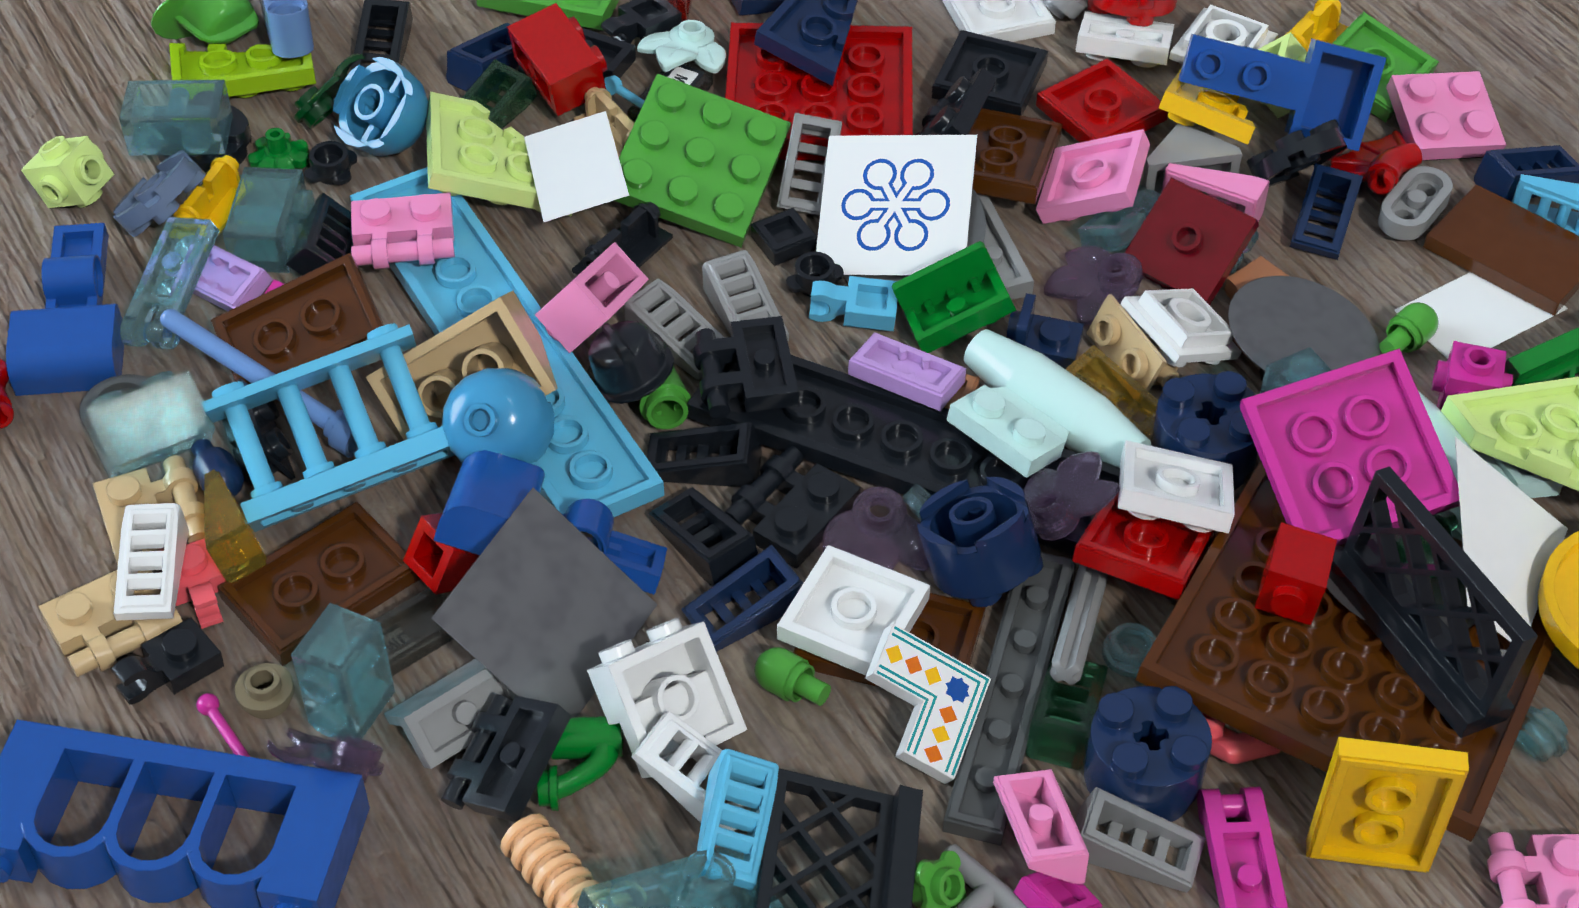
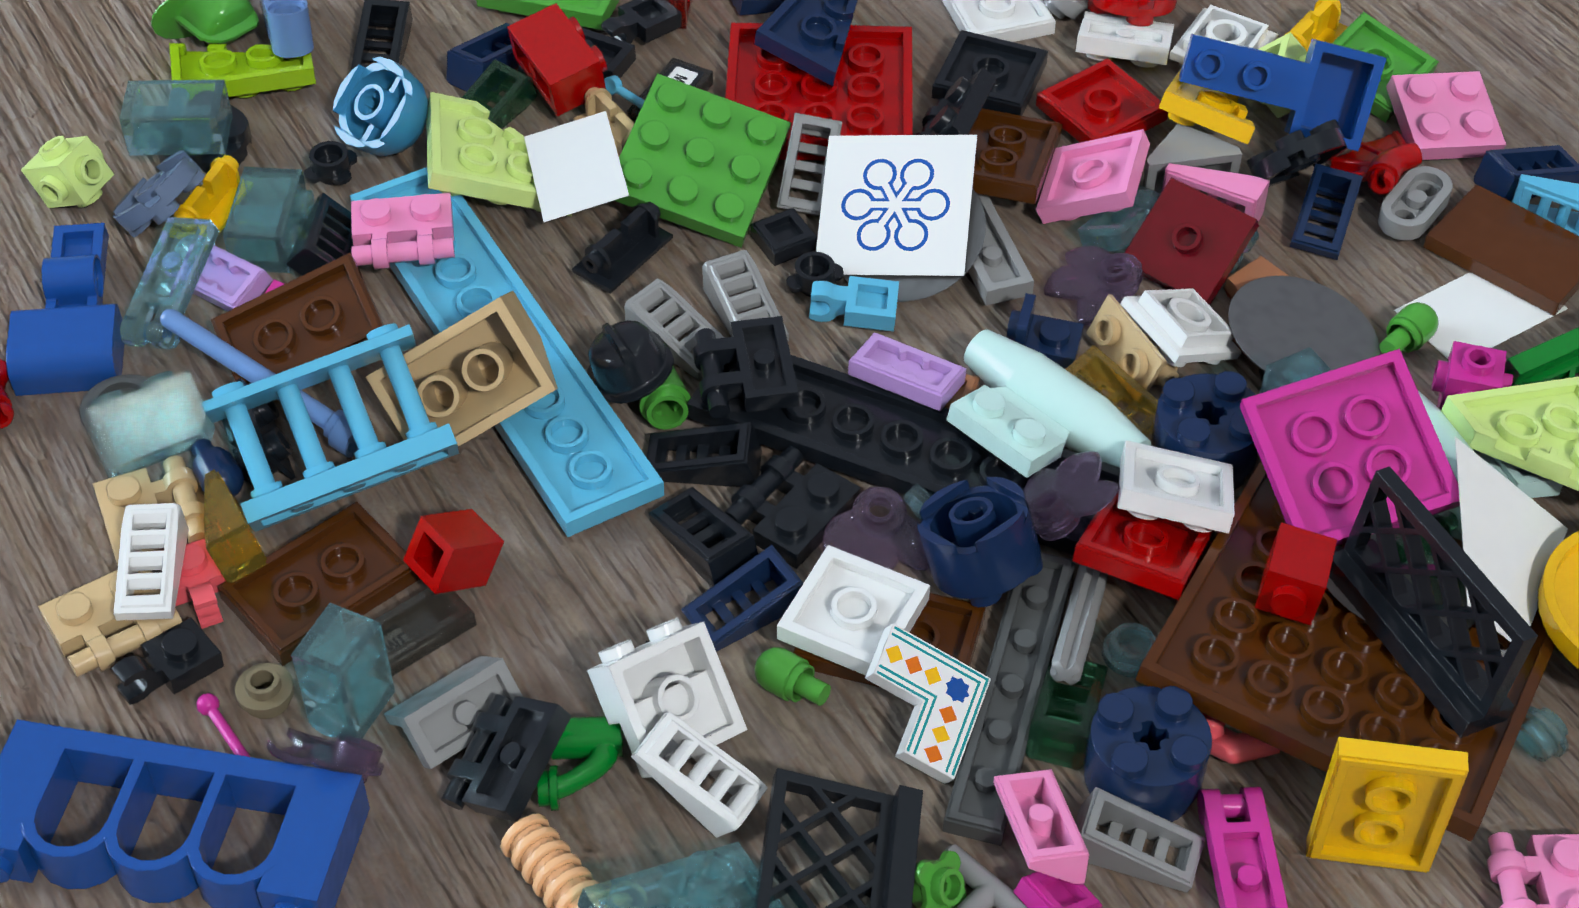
(279, 151): green plant -> none
(318, 104): dark green plate -> none
(495, 485): blue plate -> none
(499, 414): dark azure cylinder -> none
(543, 606): flat silver sticker -> none
(591, 298): bright pink brick -> none
(683, 44): light aqua plate -> none
(748, 783): medium azure slope -> none
(953, 297): green bracket -> none

